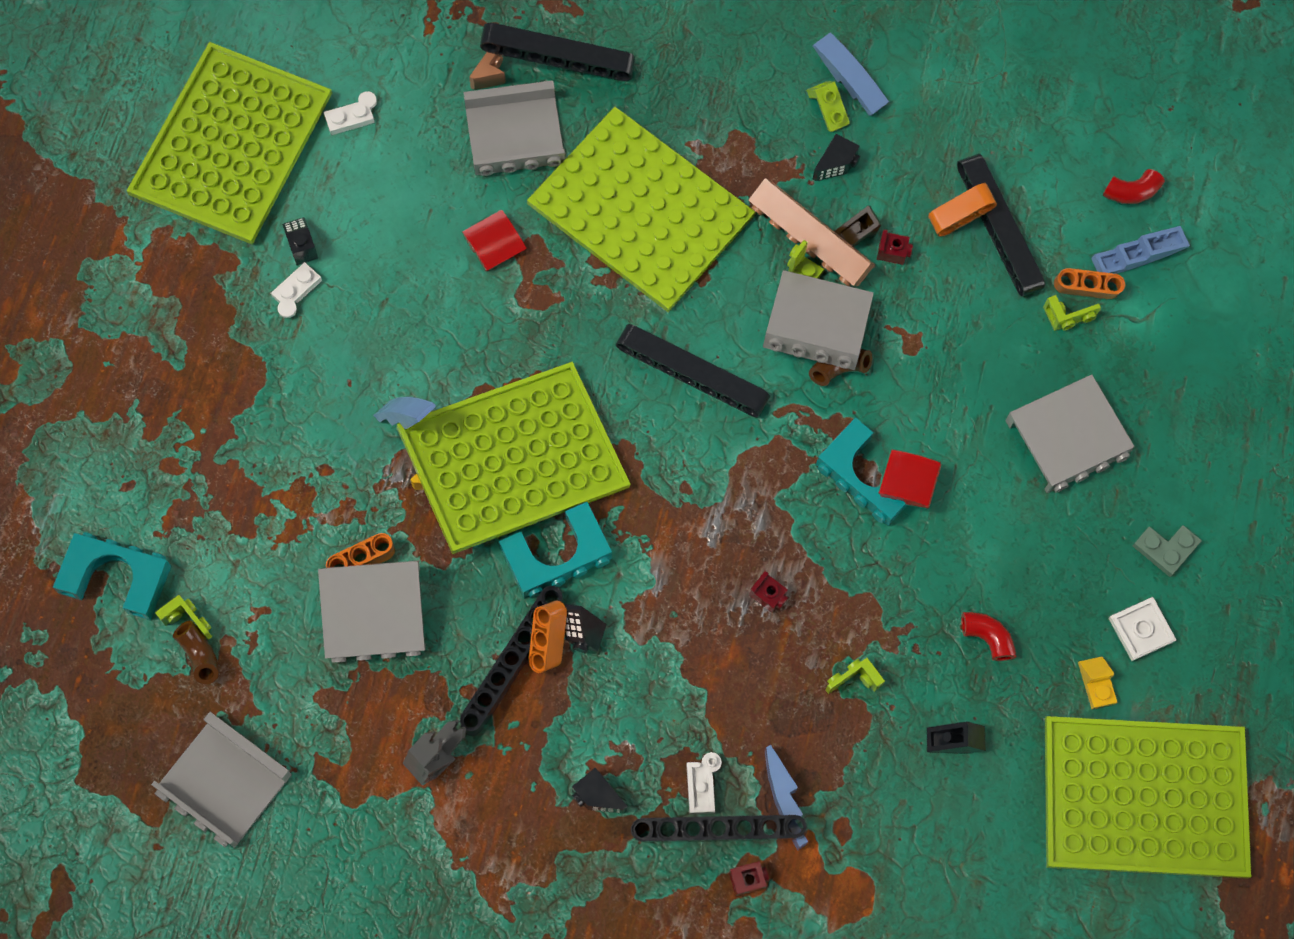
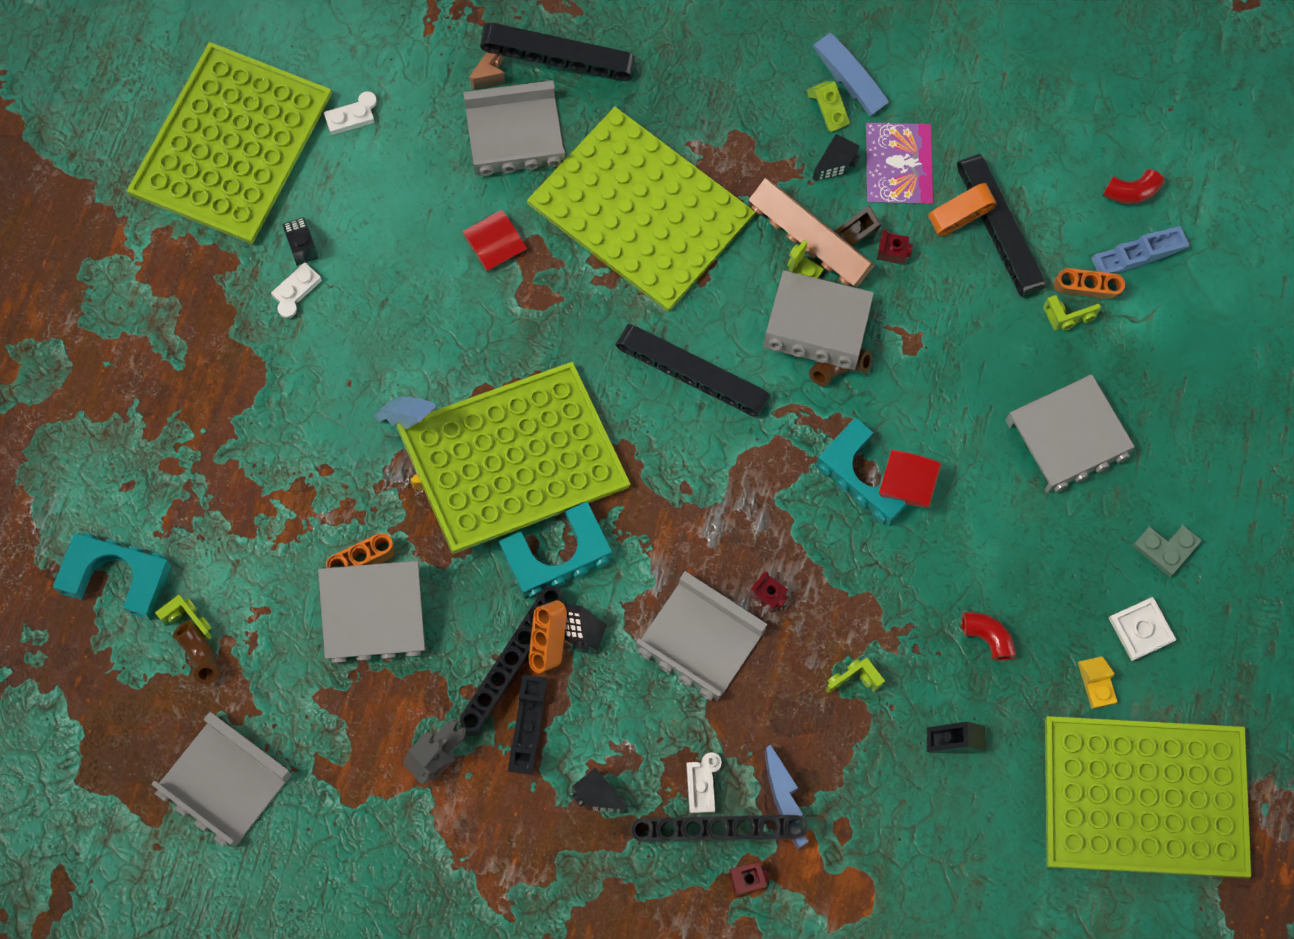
(527, 725): none -> black slope
(701, 637): none -> light grey panel
(899, 163): none -> sticker

